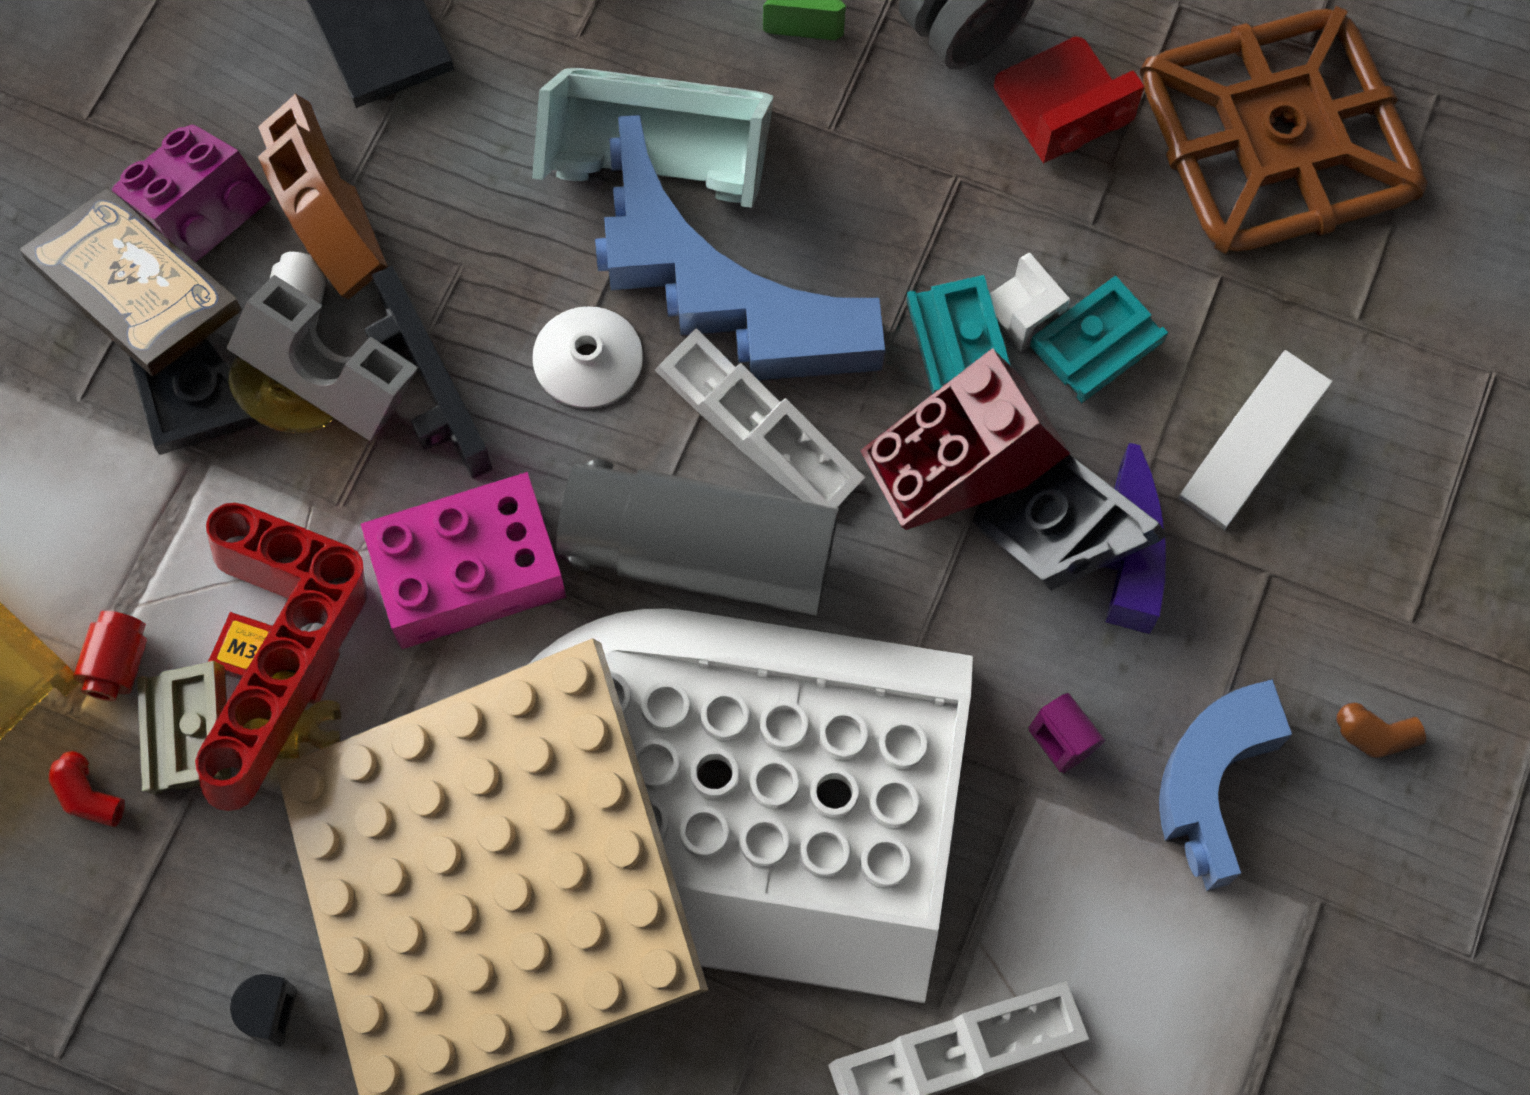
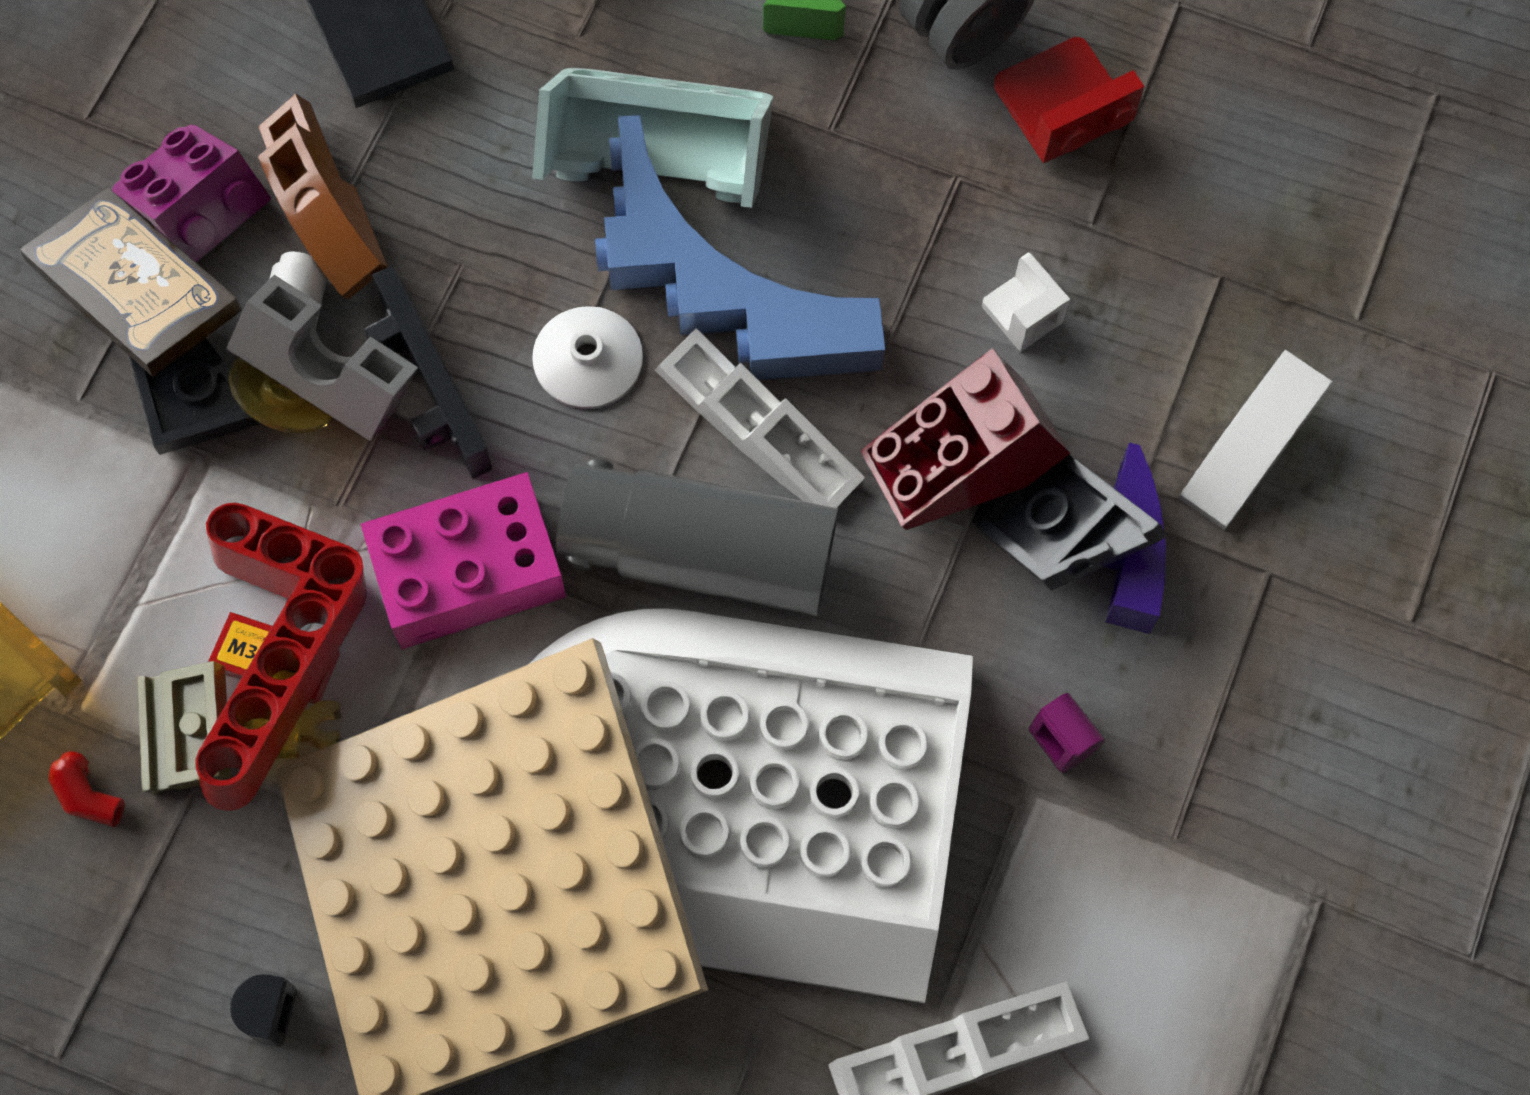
(111, 655): red brick -> none
(954, 327): teal plate -> none
(1098, 339): teal plate -> none
(1227, 731): medium blue arch -> none
(1272, 156): dark orange plate -> none
(1374, 735): dark orange arm -> none

